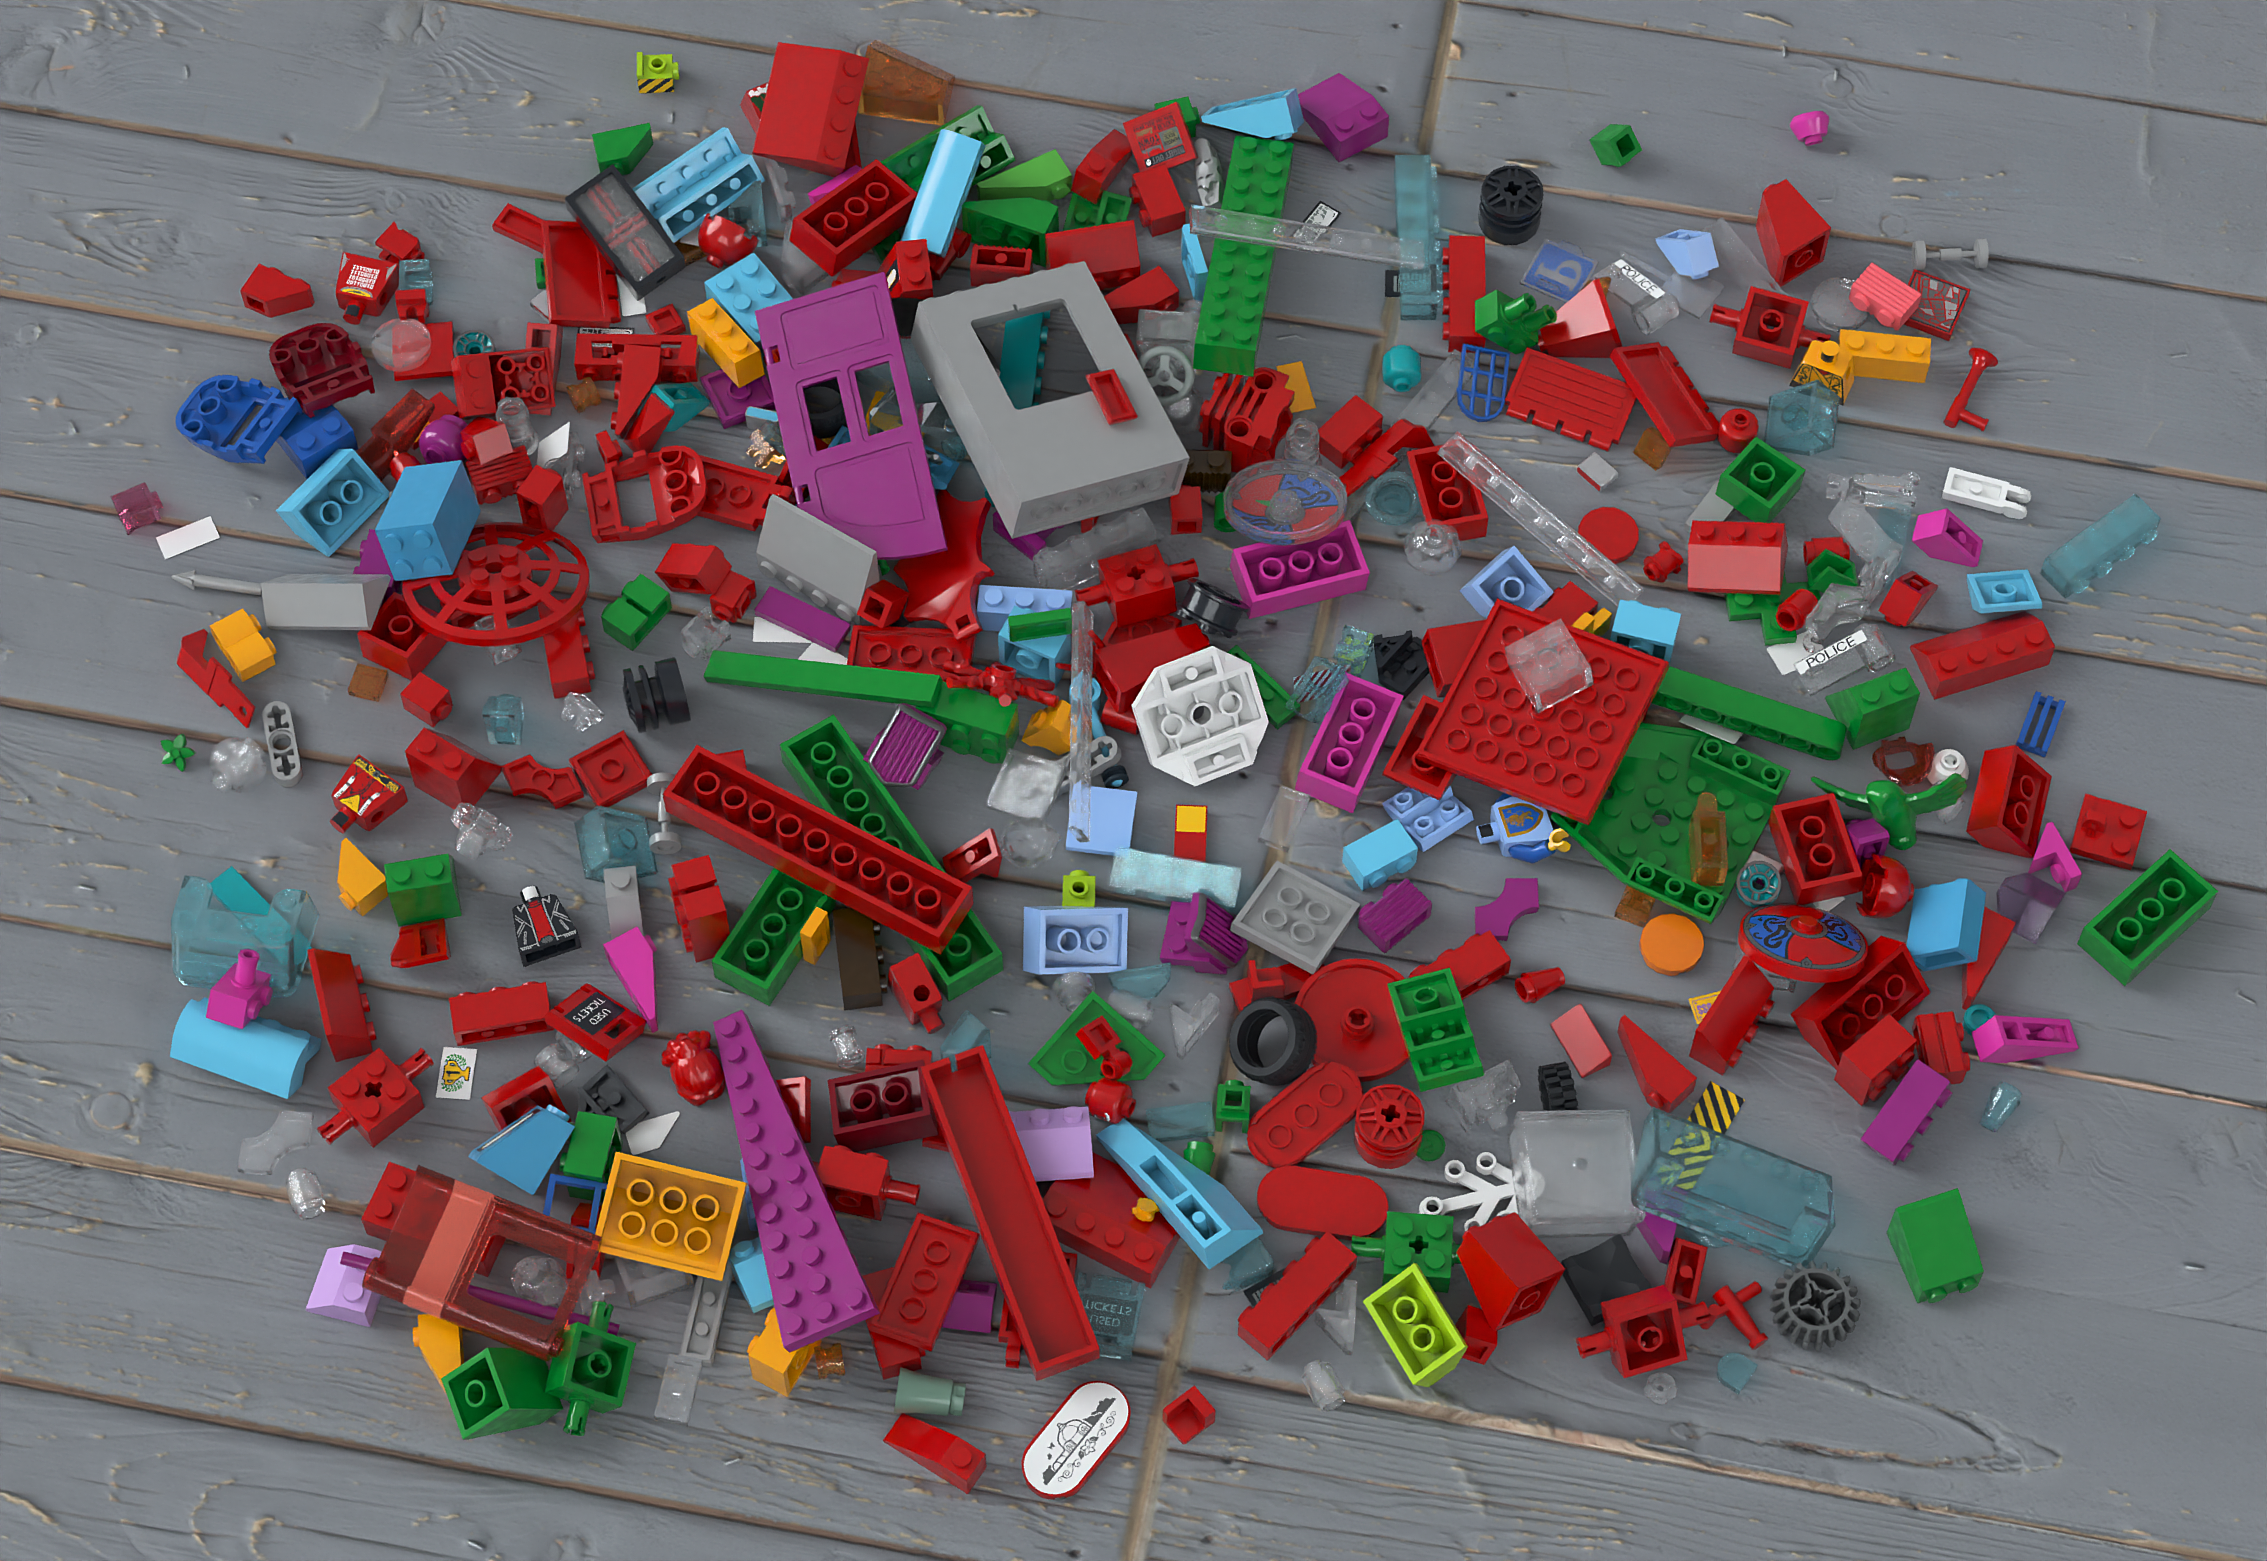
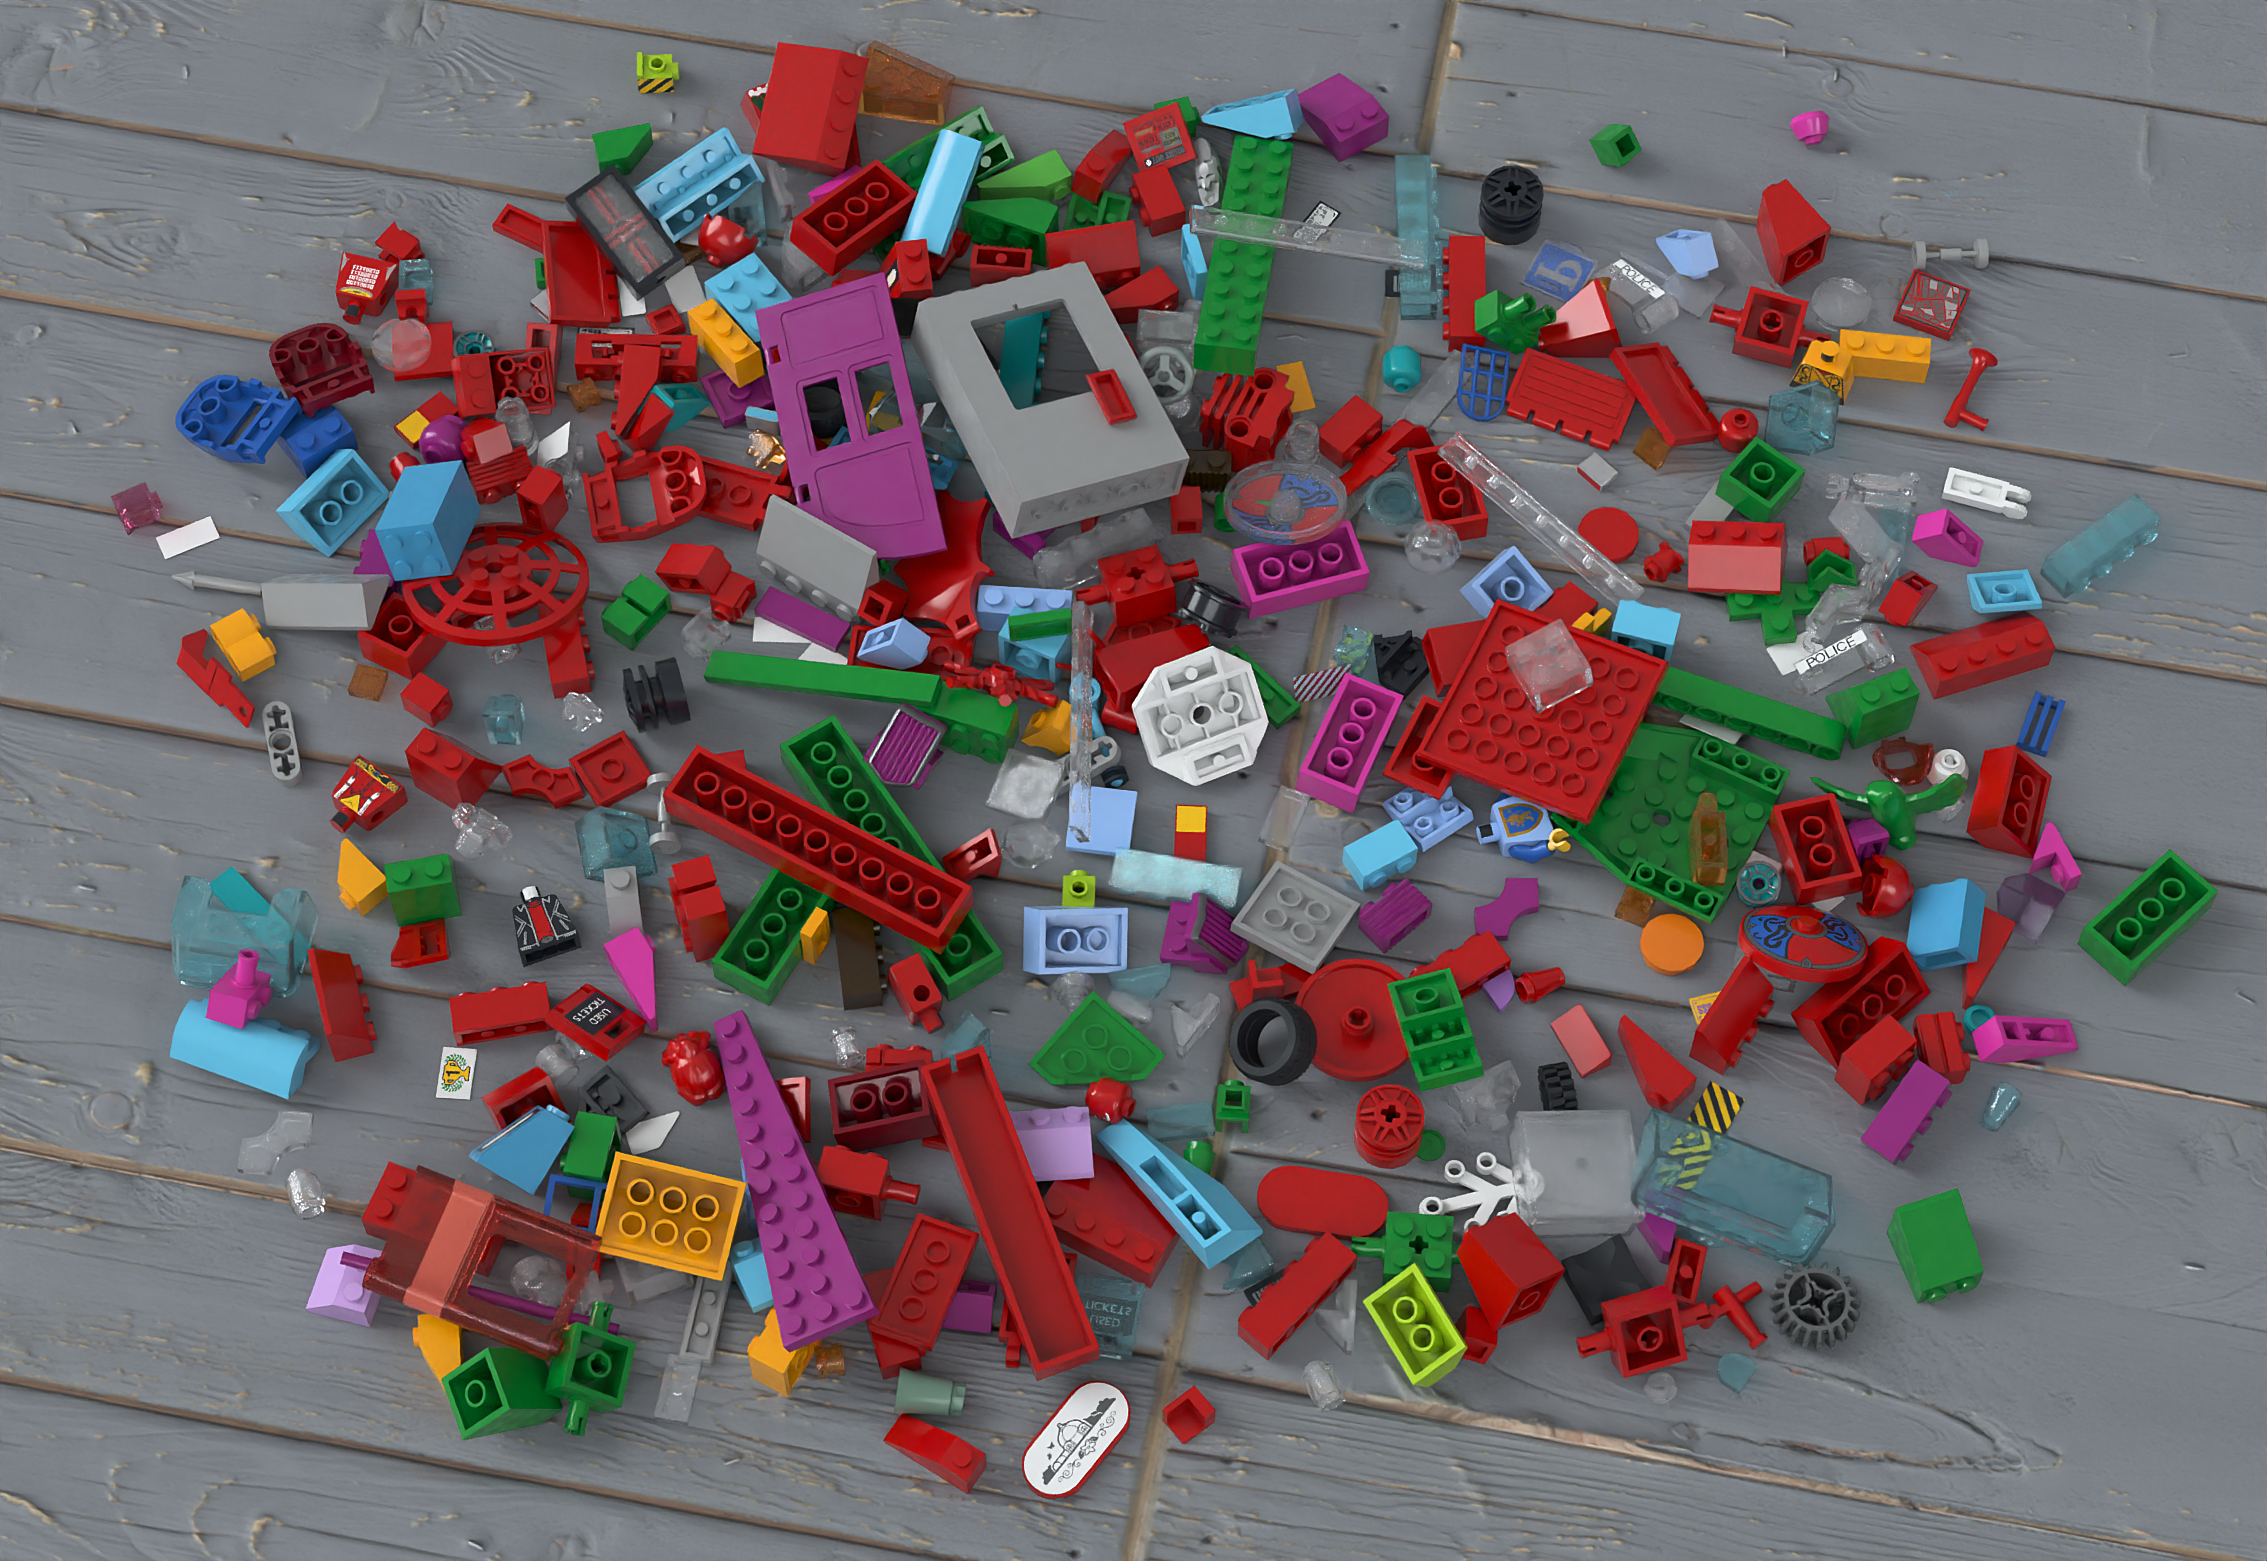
(177, 751): green plant -> none
(237, 765): clear plant -> none
(274, 293): red slope -> none
(357, 1093): red brick -> none
(396, 432): clear red slope -> none
(685, 290): none -> white sticker
(772, 435): clear light blue tile -> none
(895, 645): none -> light blue slope
(1102, 1041): red plate -> none
(1145, 1209): light orange piece -> none
(1304, 1115): red tile -> none
(1338, 681): clear light blue piece -> none
(1500, 990): none -> medium lavender tile
(1794, 610): red brick -> none
(1884, 297): coral brick -> none
(2108, 831): red hinge -> none

